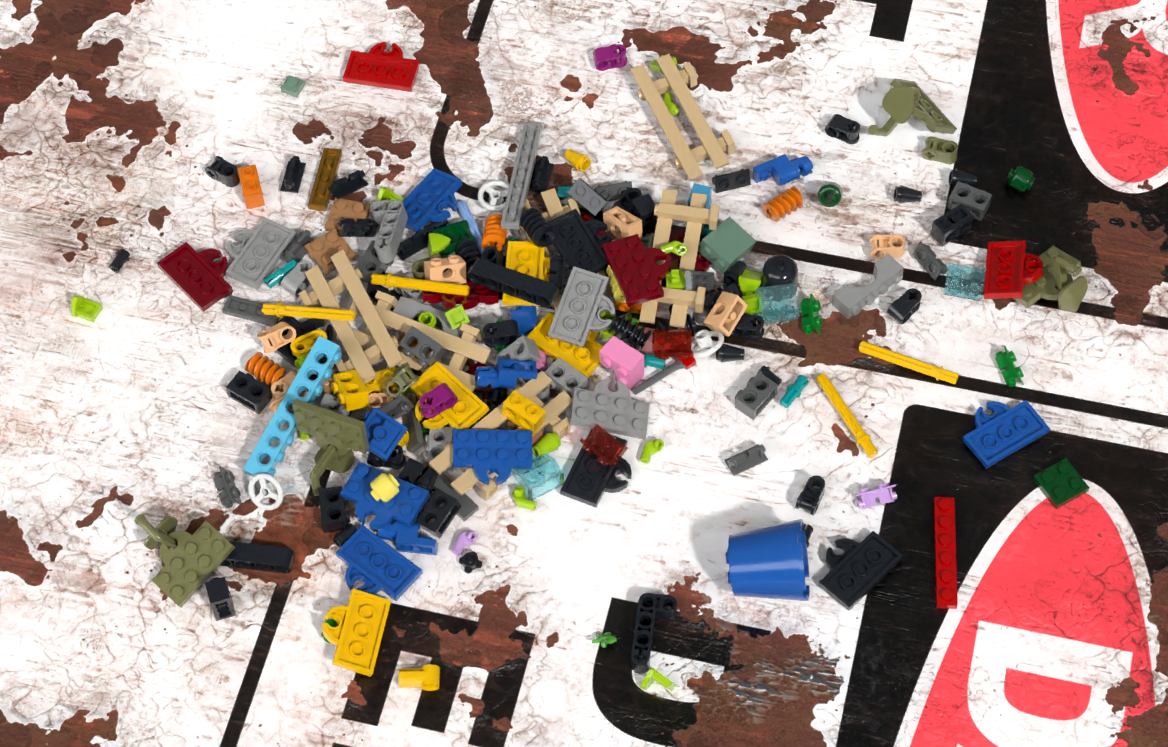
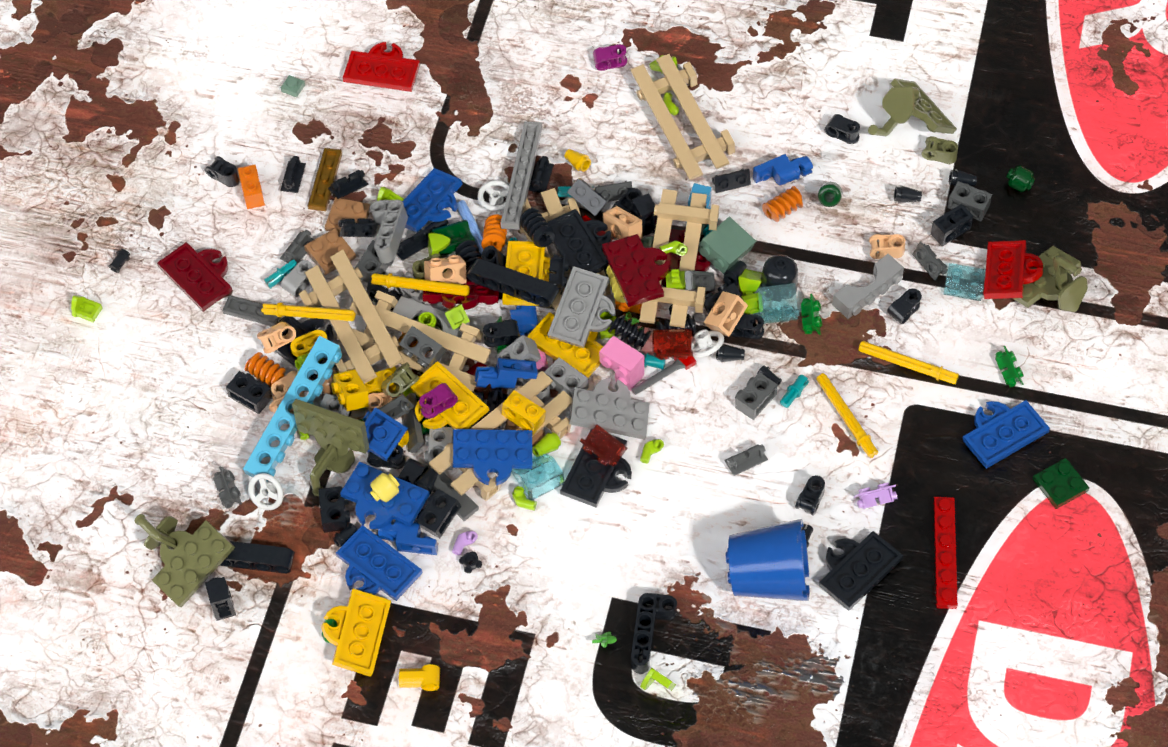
(258, 252): light grey plate -> none

